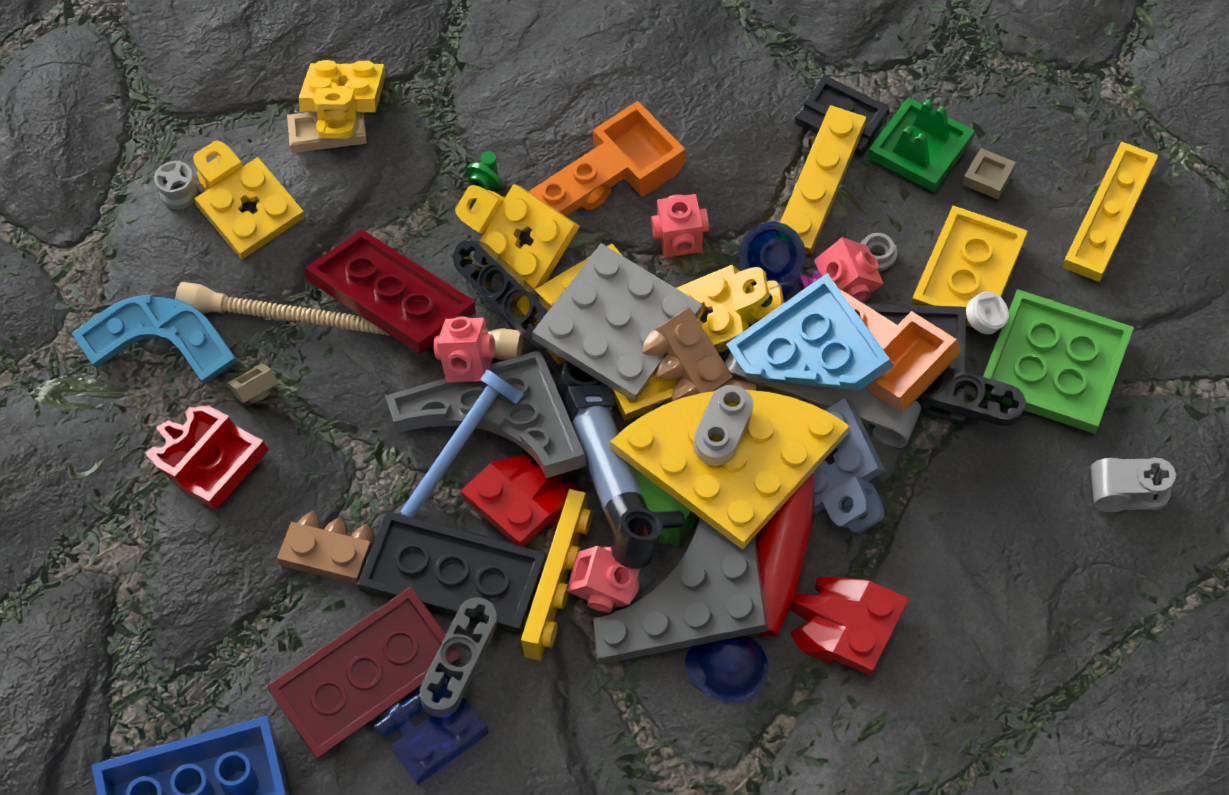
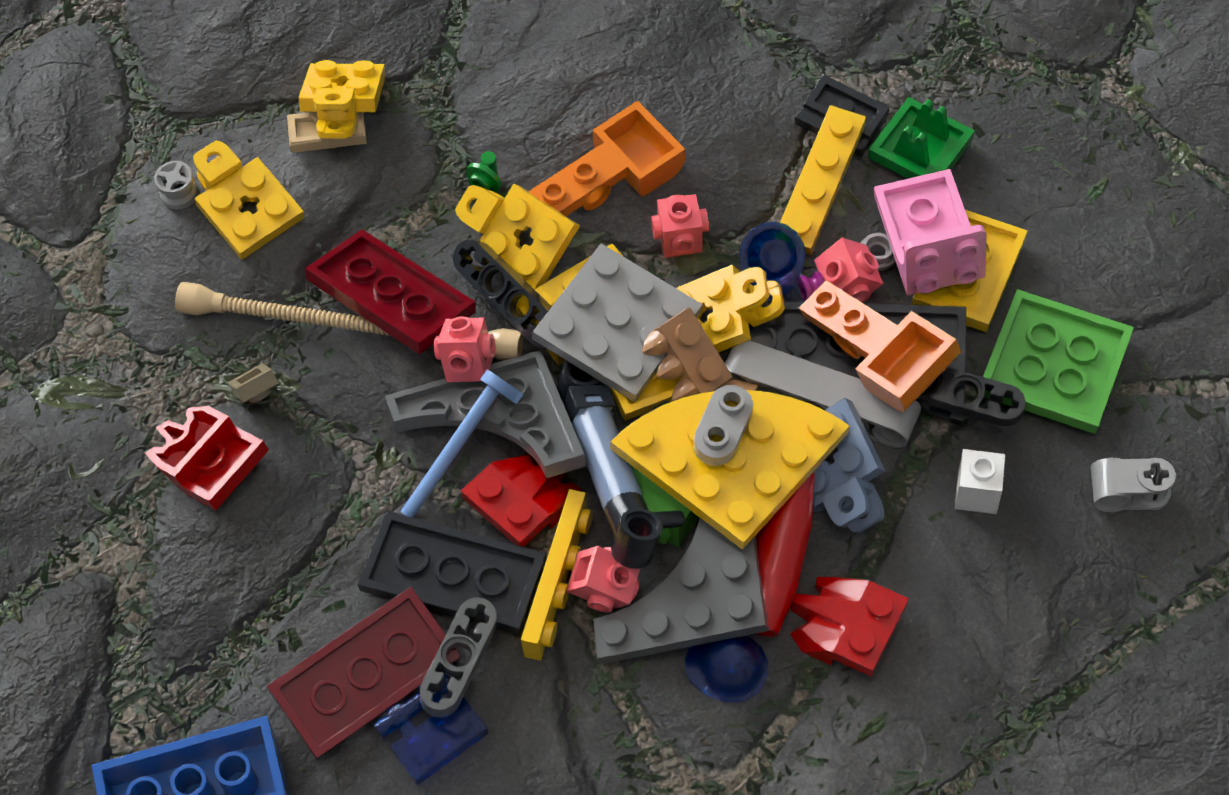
(156, 318): dark azure plate -> none
(326, 550): medium nougat plate -> none
(812, 343): plate -> none
(931, 233): none -> bright pink bracket
(979, 481): none -> white brick
(987, 312): white tile -> none
(989, 173): dark tan plate -> none
(1110, 211): yellow plate -> none

